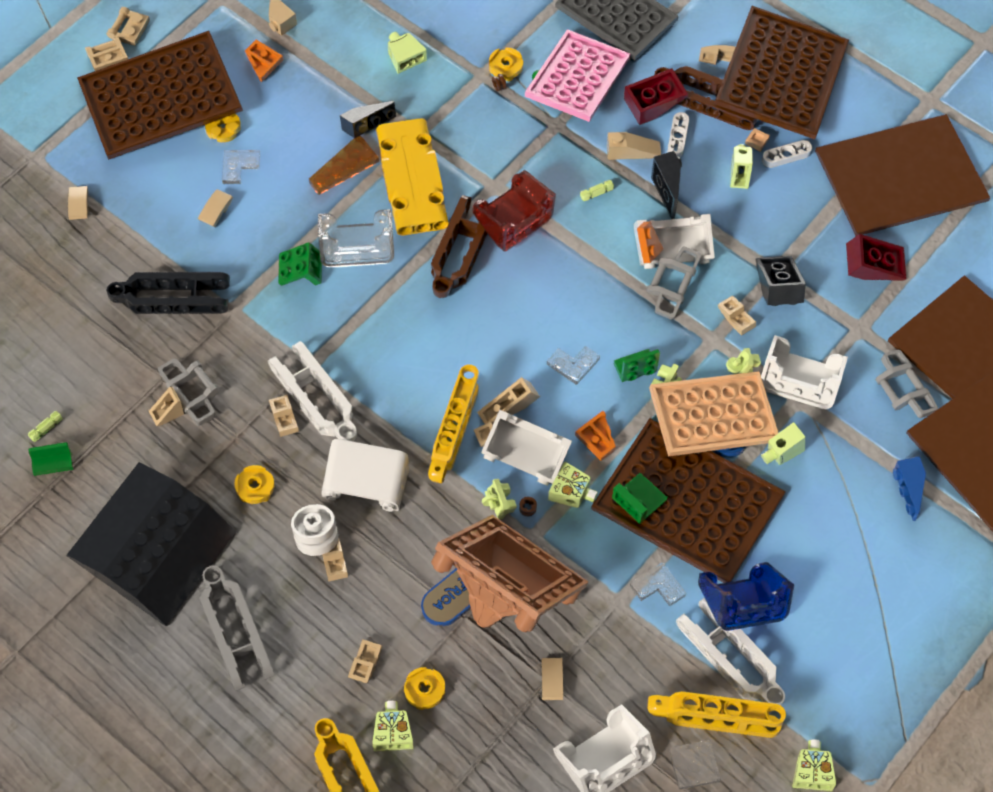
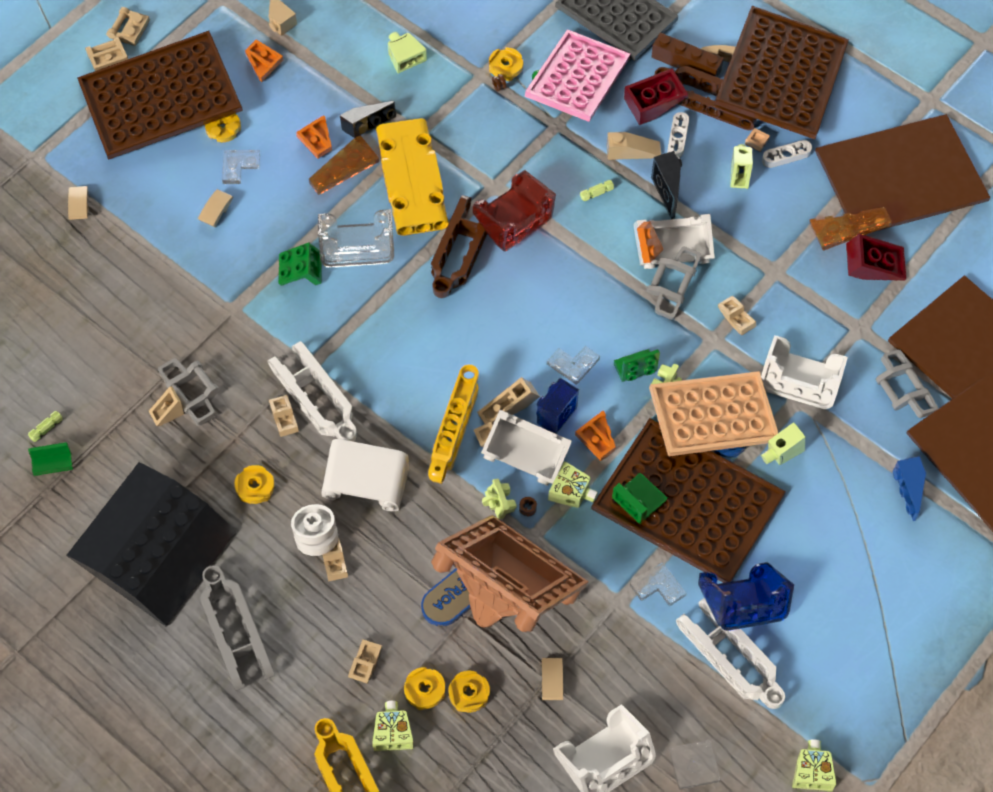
(191, 281): black piece -> none
(316, 137): none -> orange wing
(469, 703): none -> yellow plate
(557, 405): none -> clear blue brick
(681, 54): none -> reddish brown brick
(743, 362): yellowish green hips -> none
(749, 719): yellow piece -> none
(780, 280): black slope -> none
(842, 229): none -> clear orange wing

